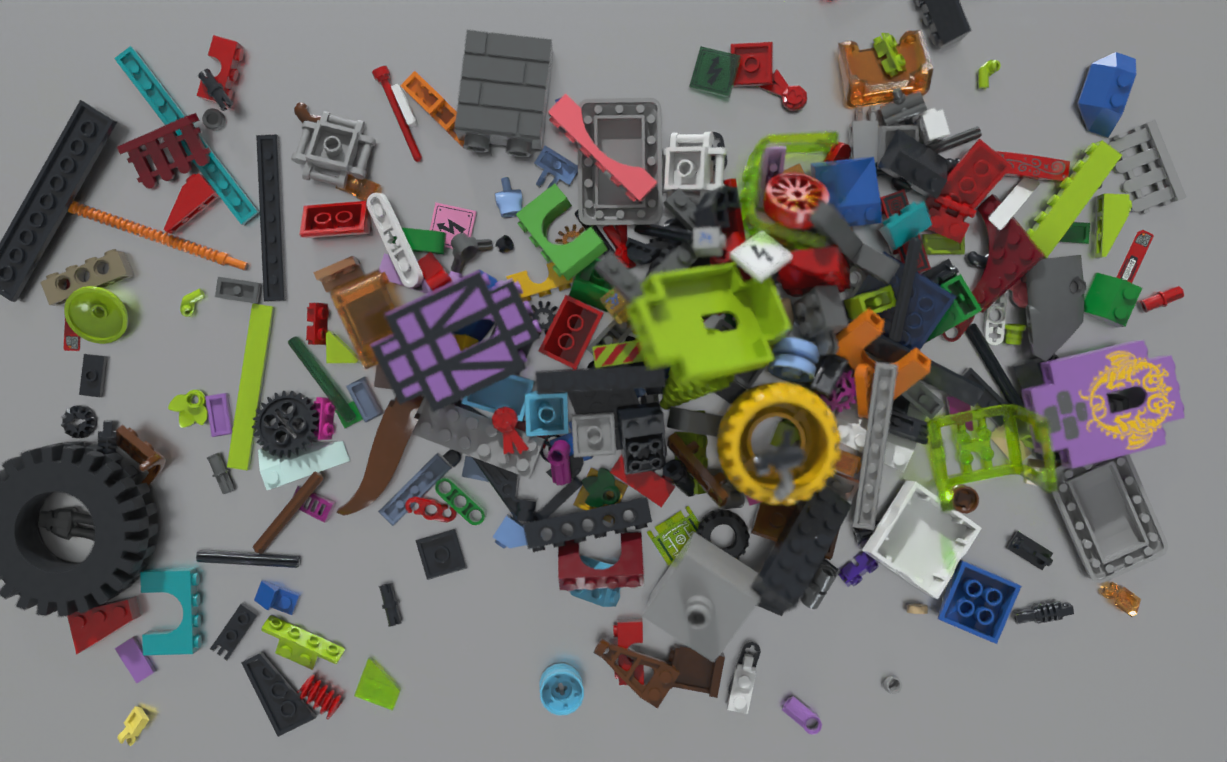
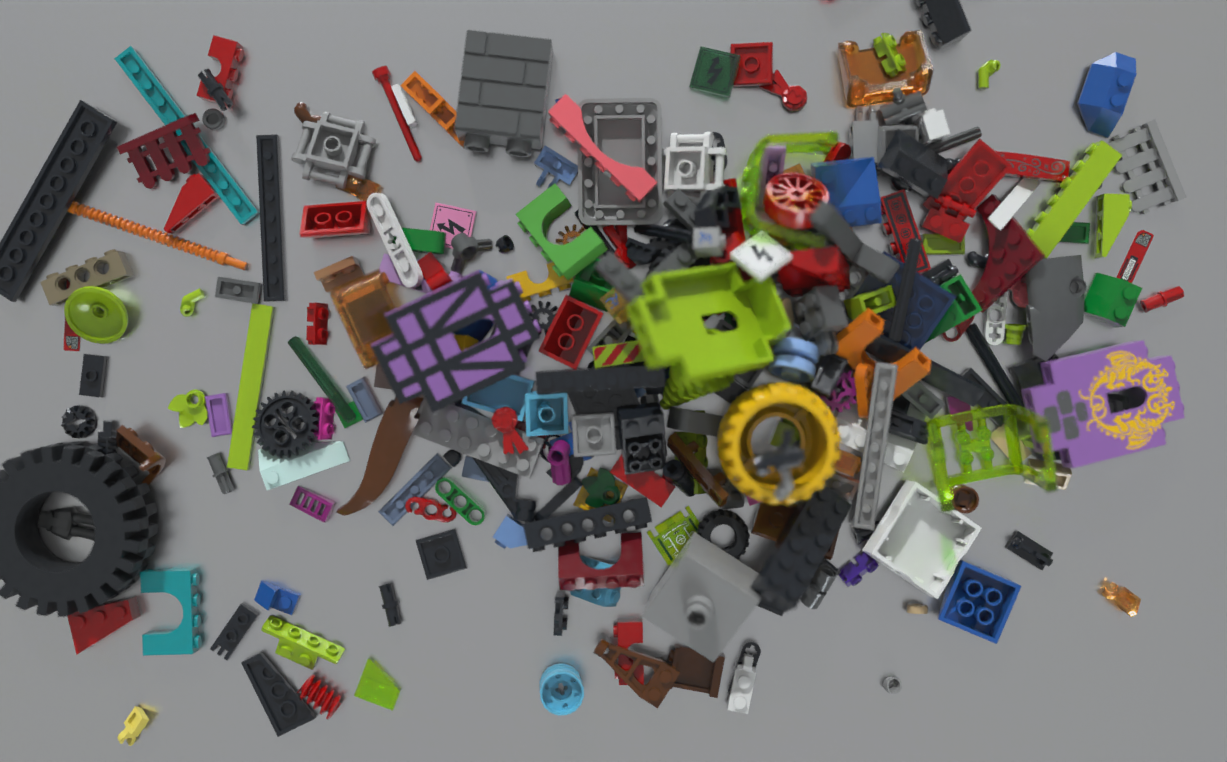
(132, 656): medium lavender tile -> none
(248, 559): black axle -> none
(288, 512): reddish brown axle -> none
(338, 351): lime slope -> none
(508, 200): light blue piece -> none
(560, 621): none -> black wing
(801, 715): medium lavender piece -> none
(911, 222): teal slope -> none
(1044, 613): black hinge -> none
(1109, 517): light grey wedge -> none

